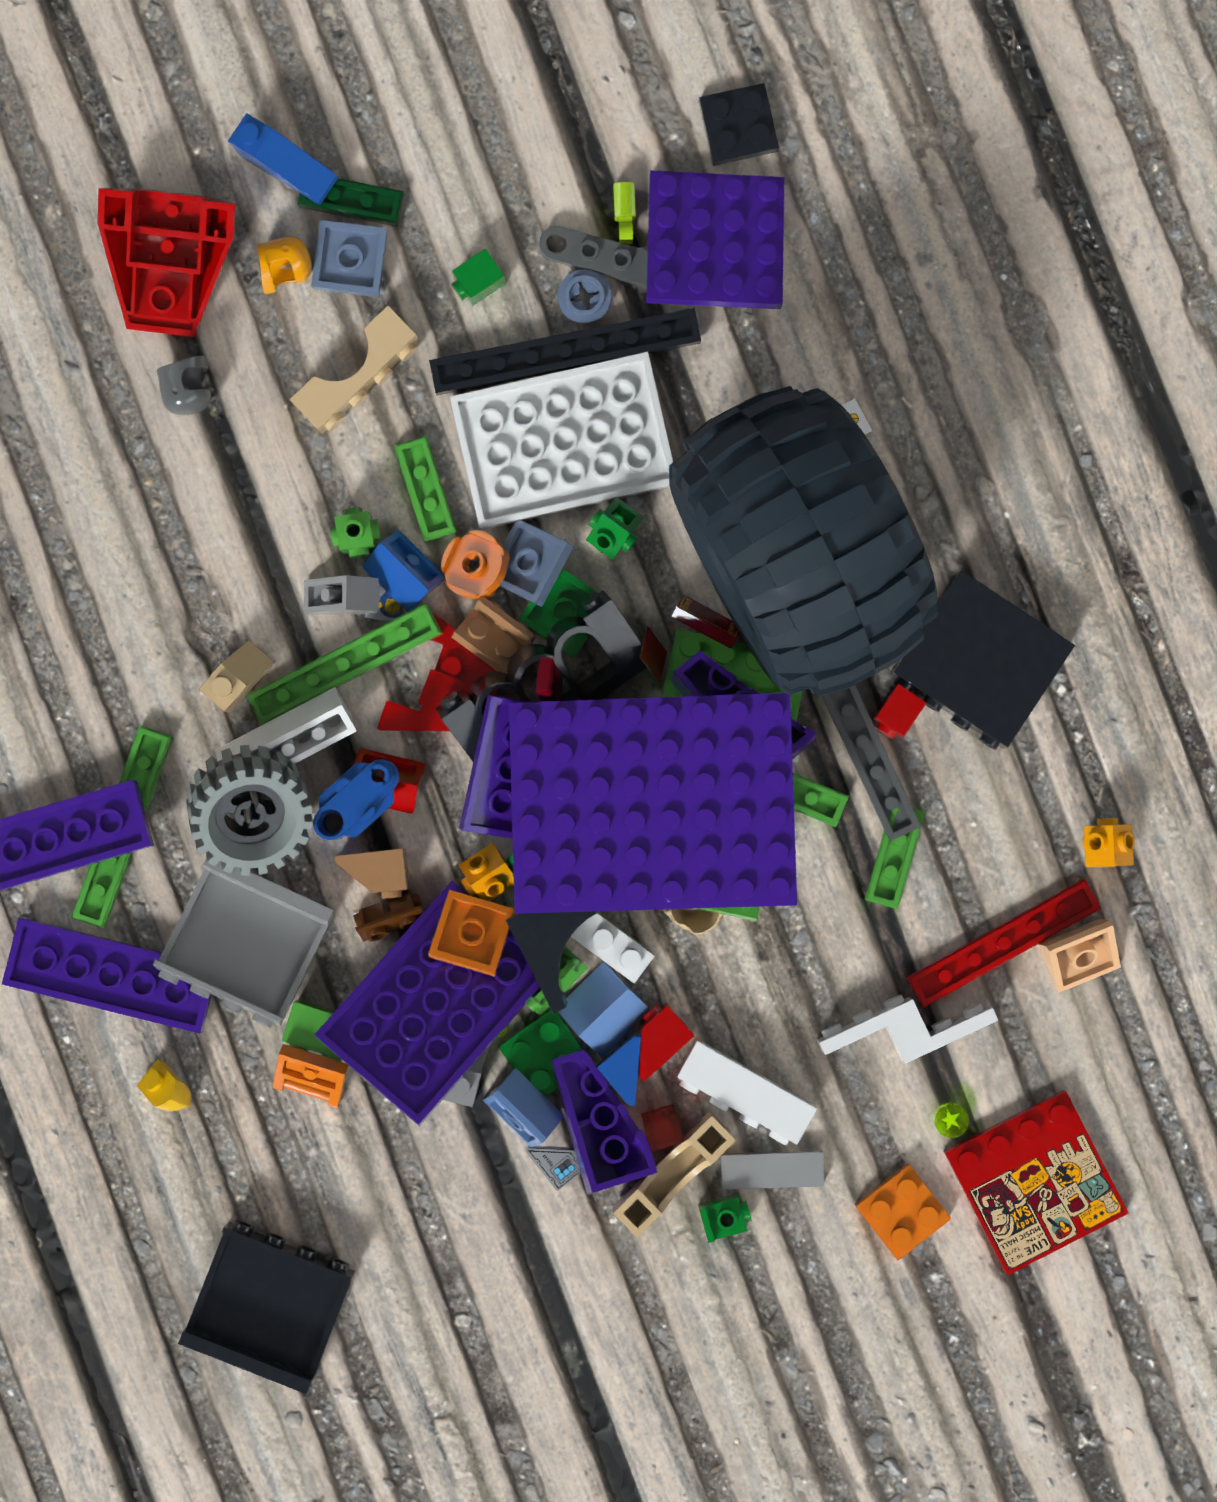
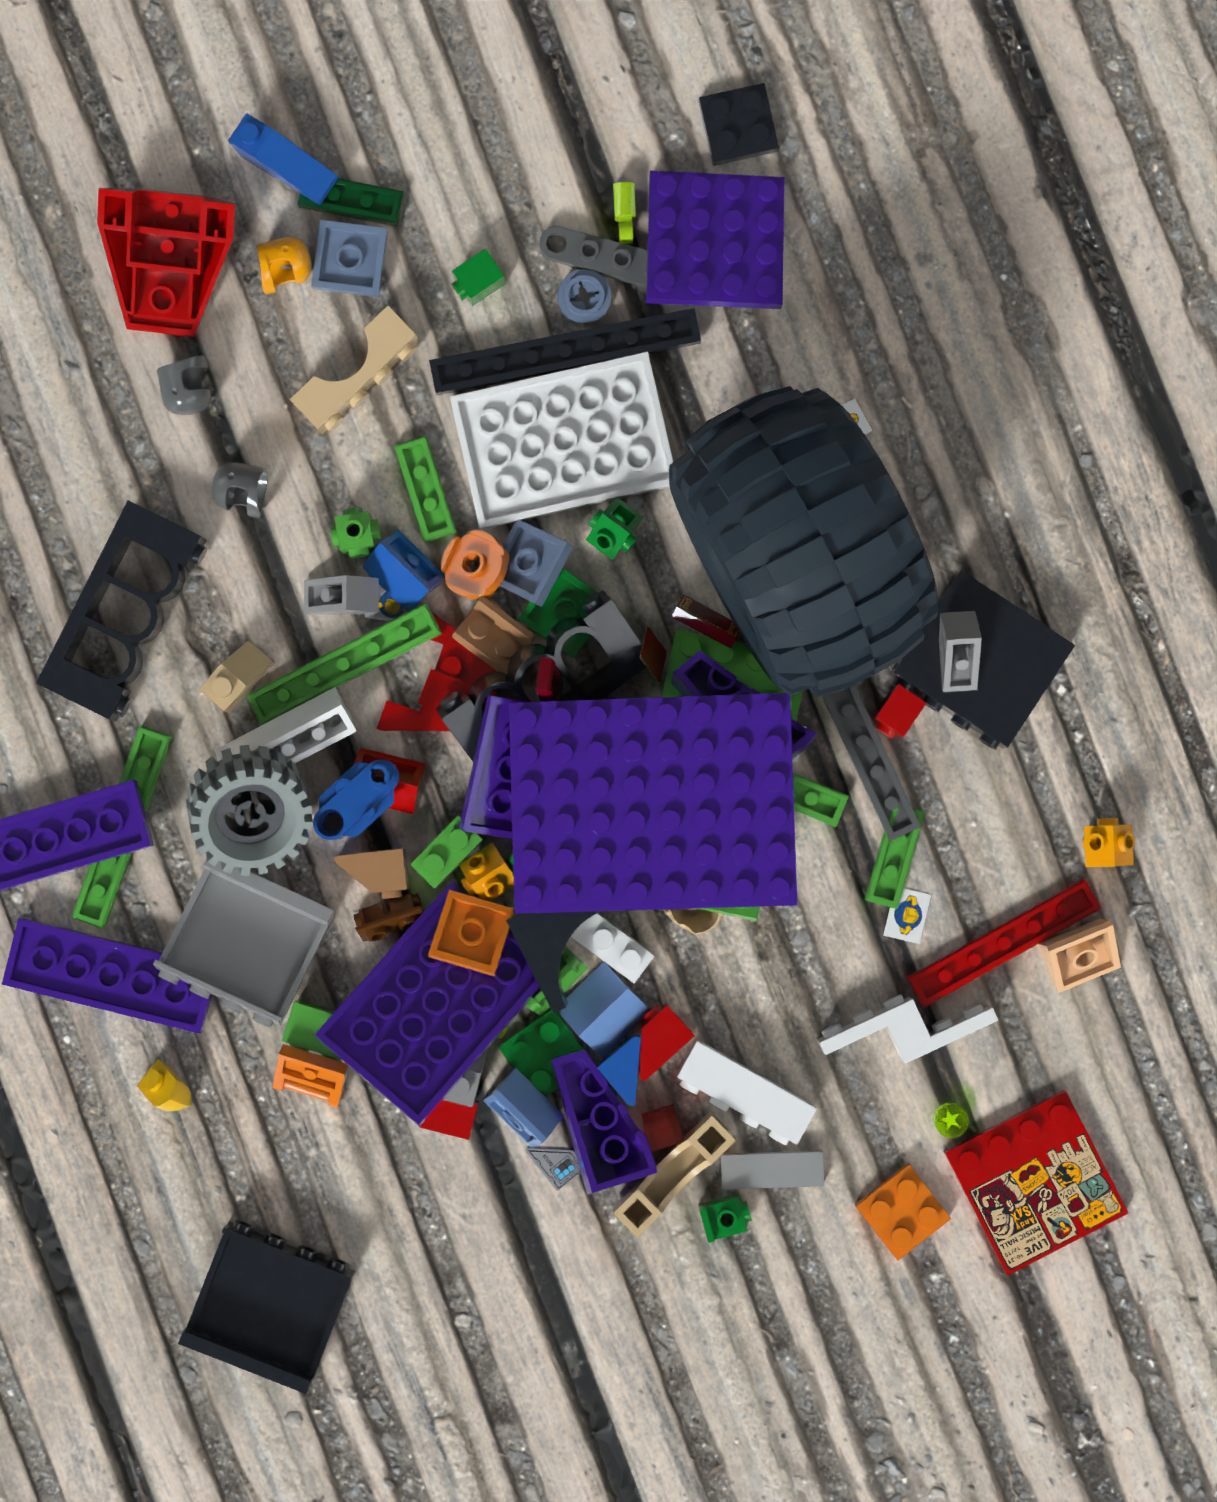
(81, 685): none -> black fence
(244, 476): none -> dark grey helmet
(446, 853): none -> bright green brick
(451, 1119): none -> red sticker
(909, 919): none -> sticker
(959, 651): none -> light grey slope

